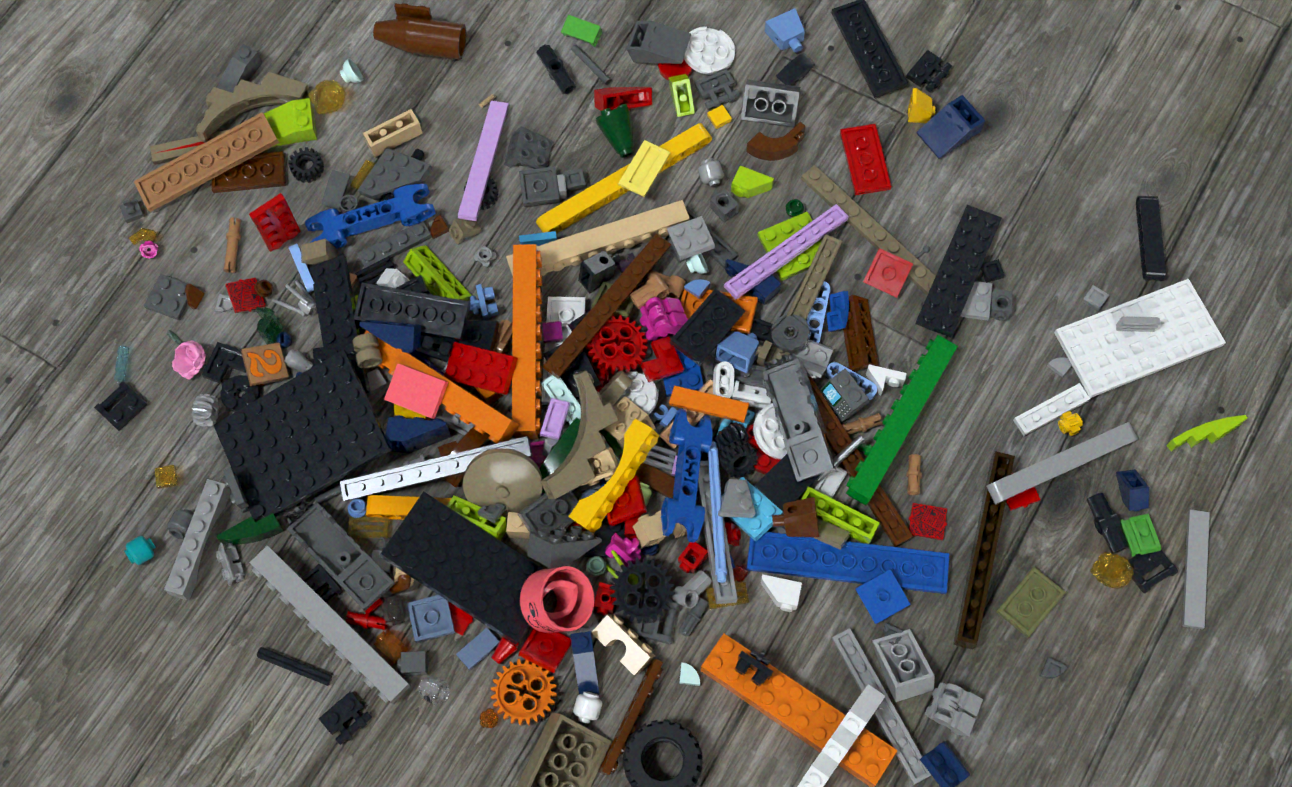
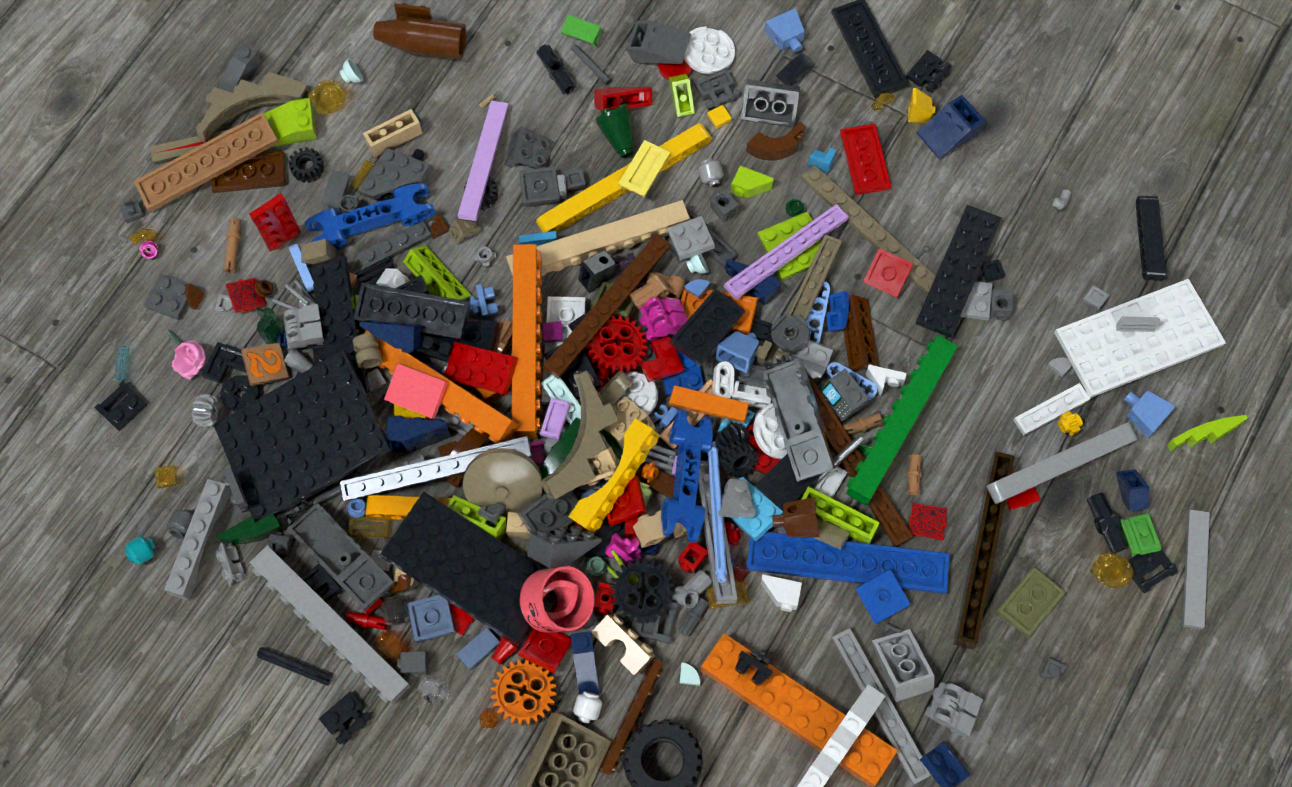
(280, 544): none -> dark grey tile
(303, 327): none -> light grey hips
(649, 471): none -> orange plate
(822, 160): none -> dark azure panel
(883, 98): none -> clear yellow tile
(1063, 201): none -> light grey arm
(1148, 411): none -> medium blue torso

